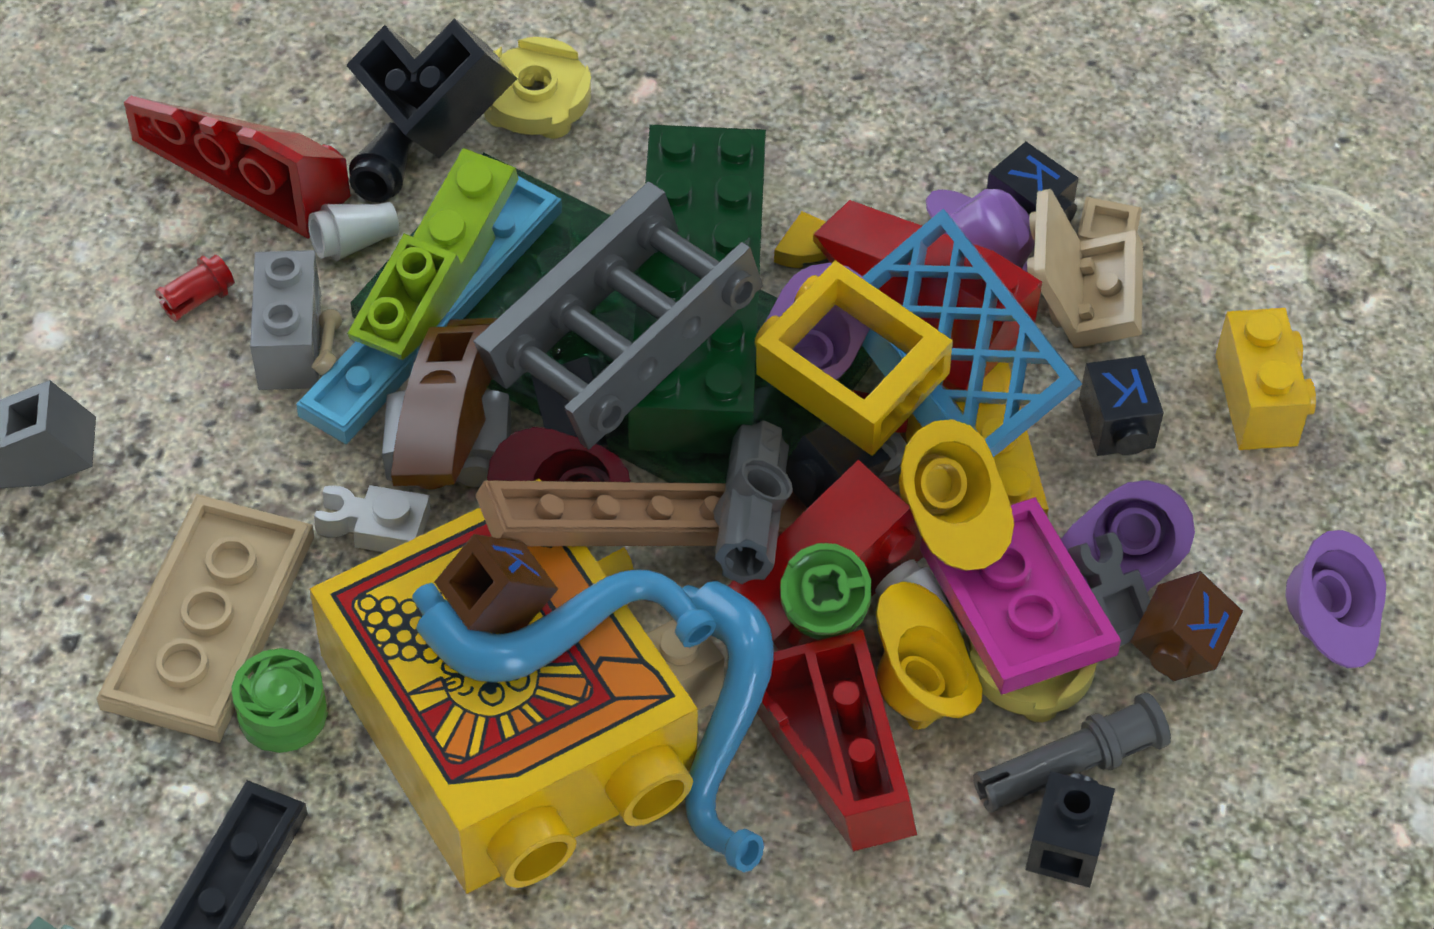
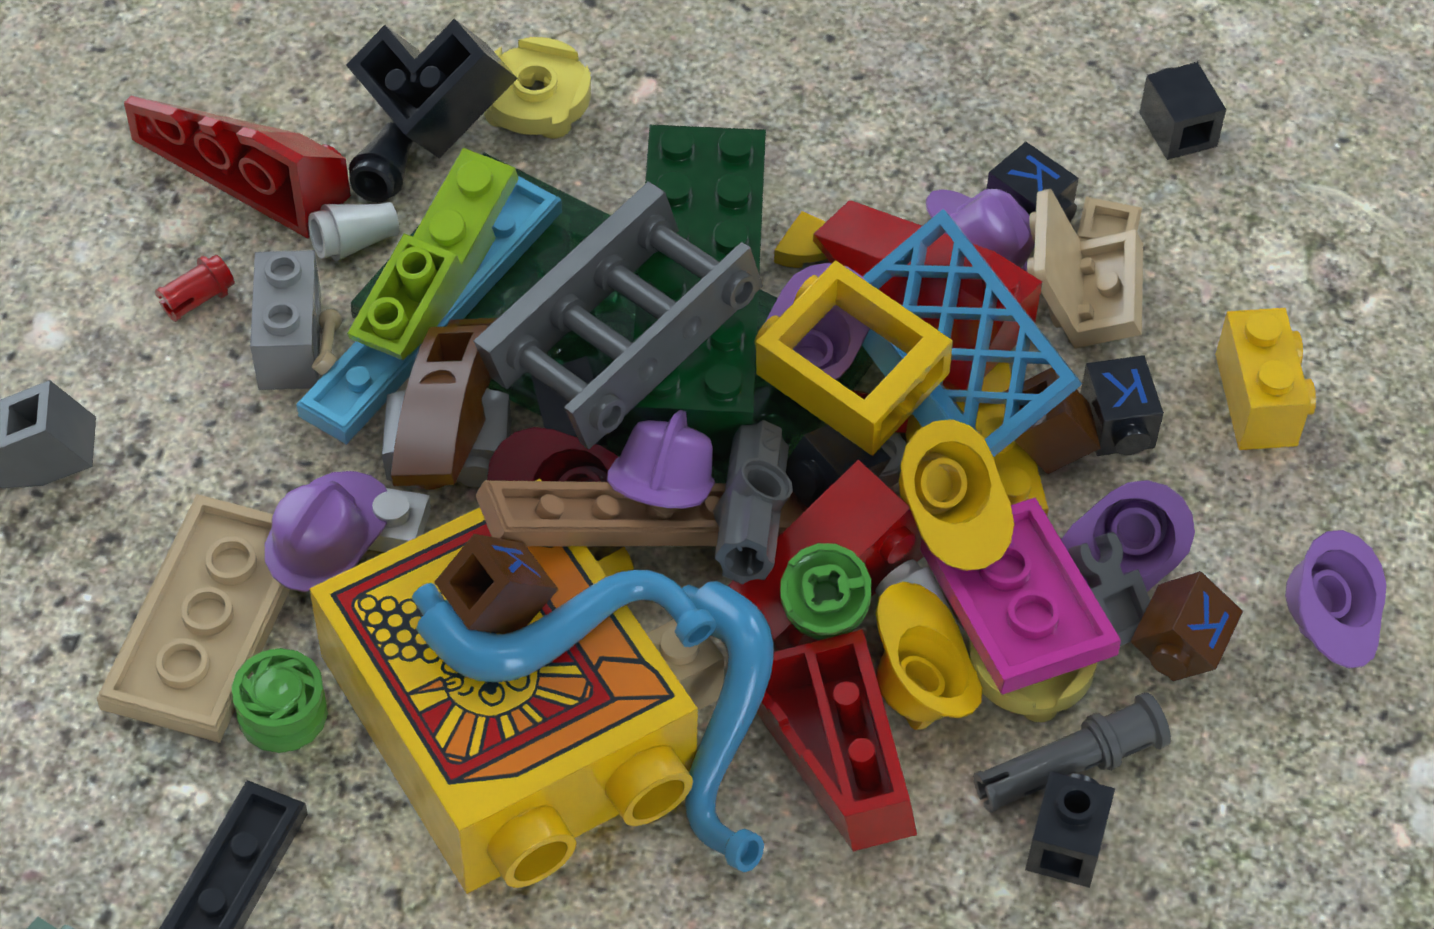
(323, 529): none -> medium lavender piece
(664, 464): none -> medium lavender piece
(1061, 434): none -> reddish brown brick
(1182, 110): none -> black brick

